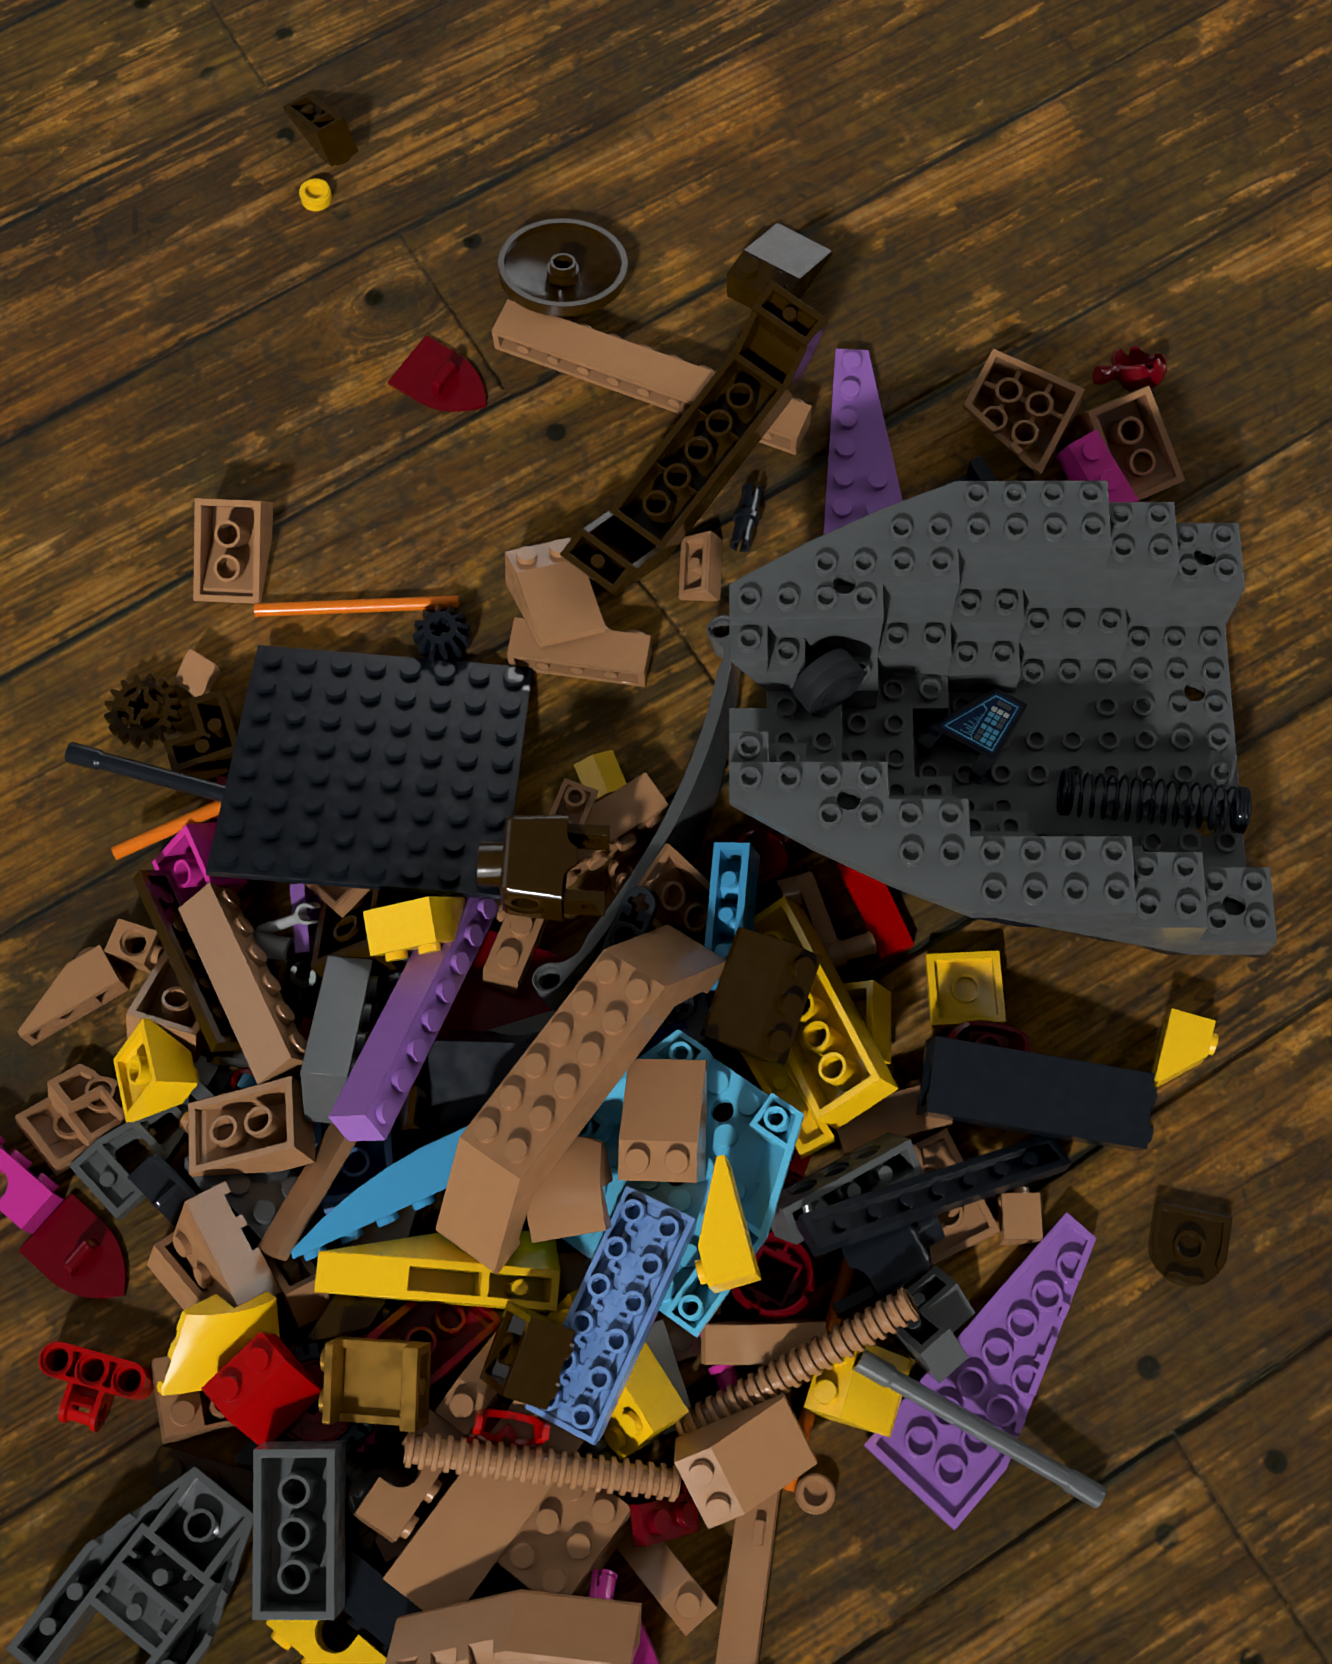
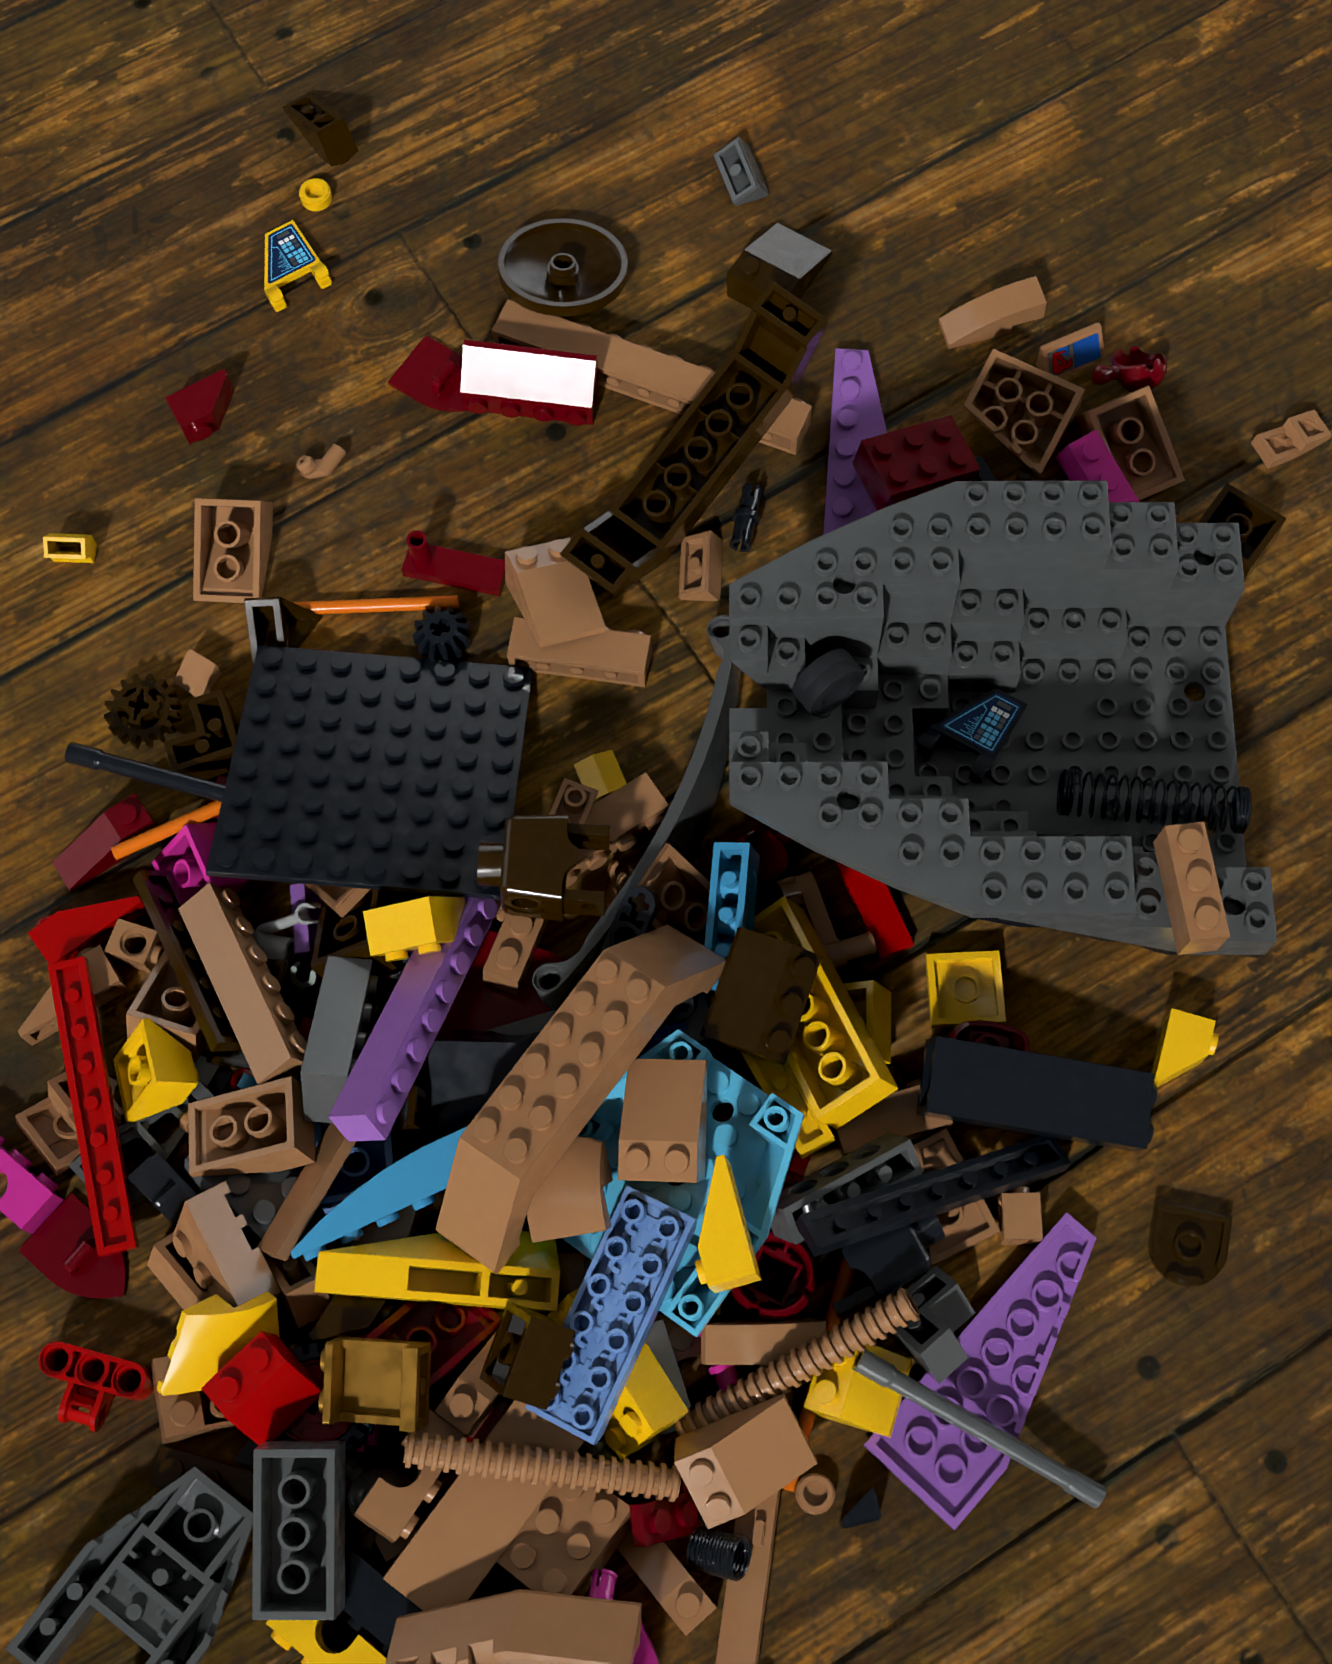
(54, 541): none -> yellow piece
(74, 929): none -> red slope
(92, 849): none -> dark red slope
(93, 1107): none -> red plate
(201, 406): none -> dark red slope
(278, 623): none -> dark brown slope
(287, 259): none -> flag
(321, 467): none -> medium nougat arm
(452, 566): none -> dark red piece
(529, 382): none -> slope
(541, 1427): red helmet -> none
(718, 1553): none -> black piece
(740, 172): none -> dark grey slope
(864, 1511): none -> black slope
(914, 461): none -> dark red brick
(994, 313): none -> medium nougat slope
(1072, 351): none -> slope
(1191, 888): none -> medium nougat brick
(1257, 523): none -> dark brown brick
(1292, 439): none -> medium nougat slope

